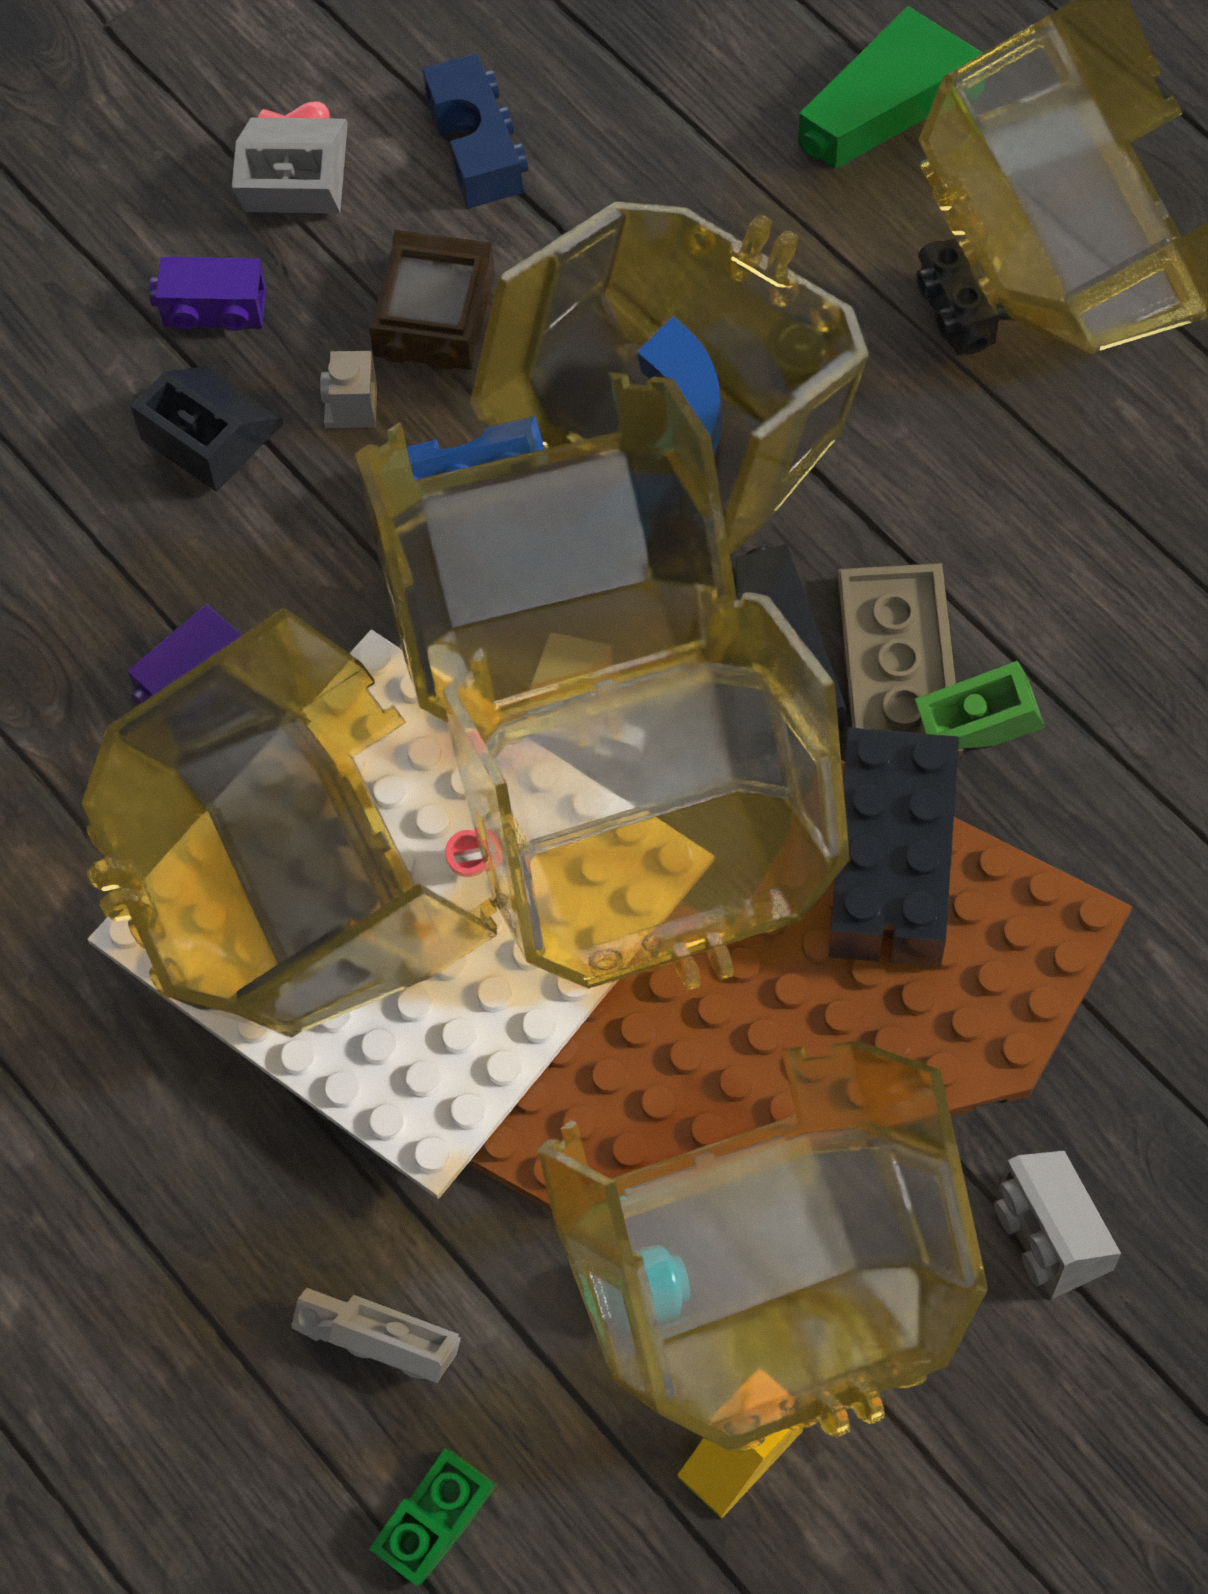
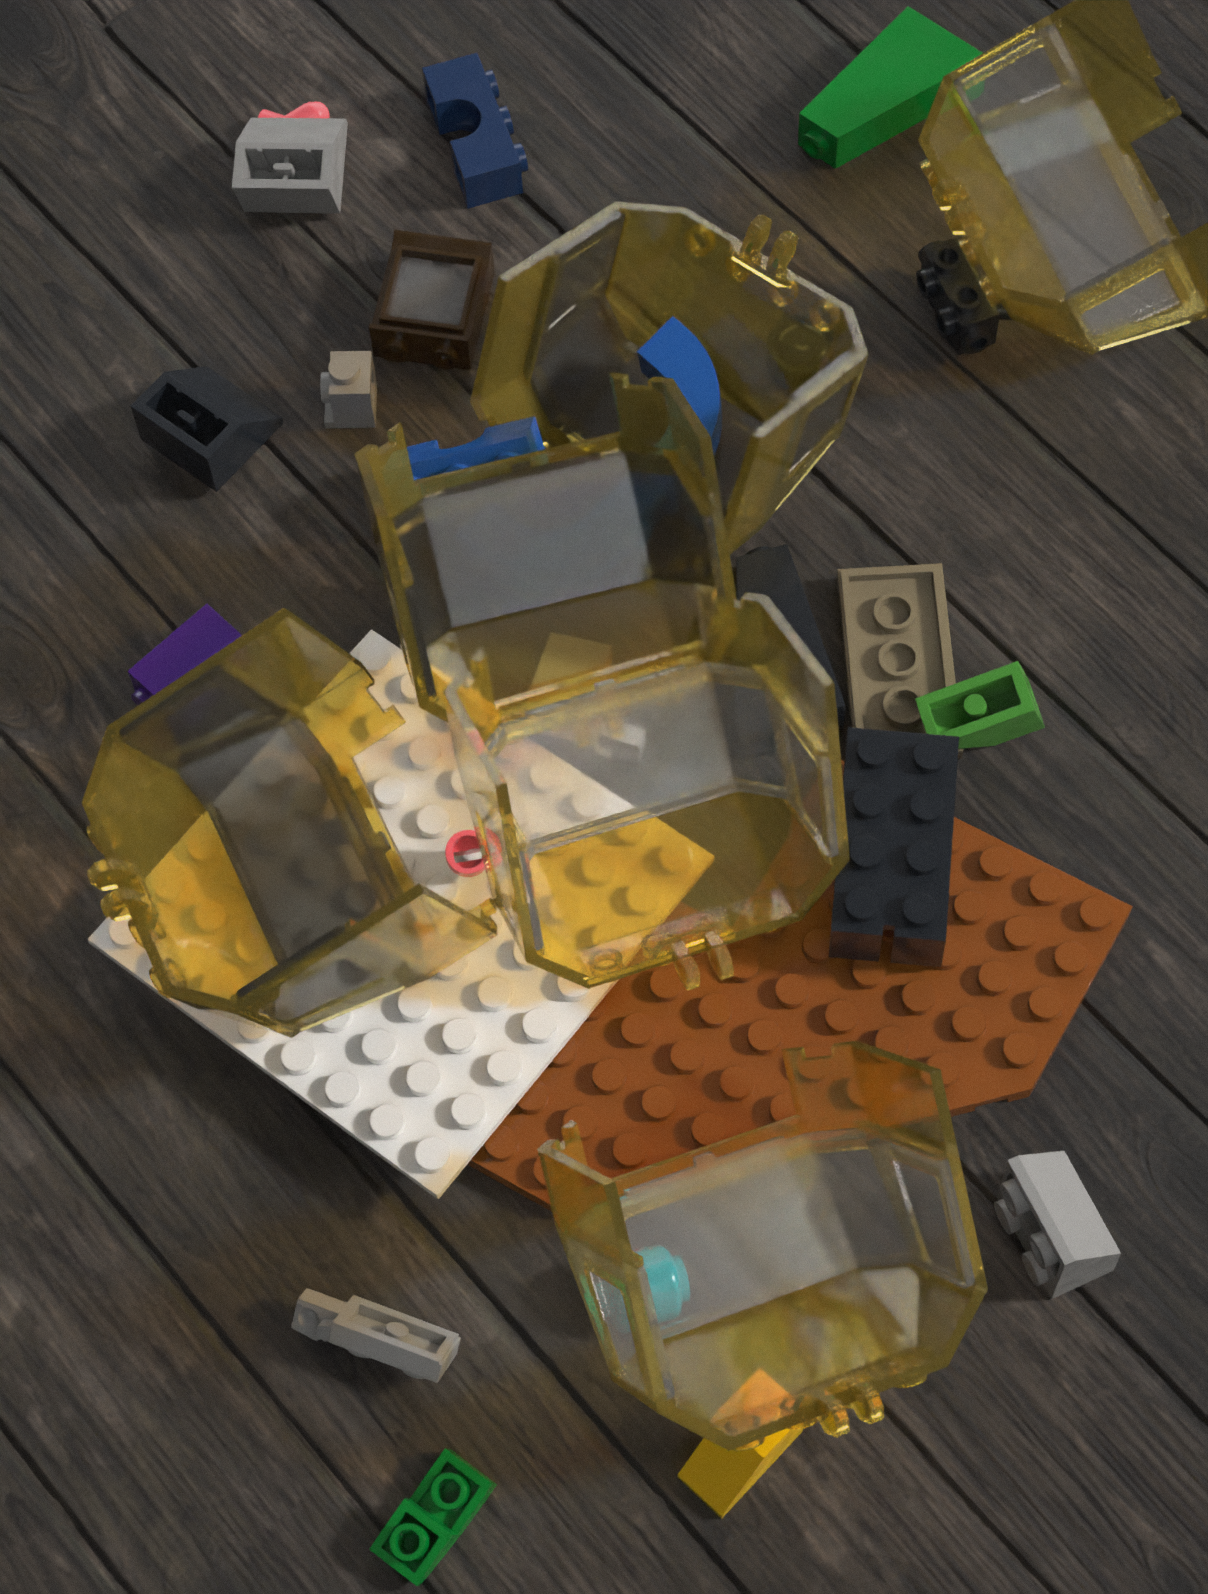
(209, 292): dark purple brick -> none

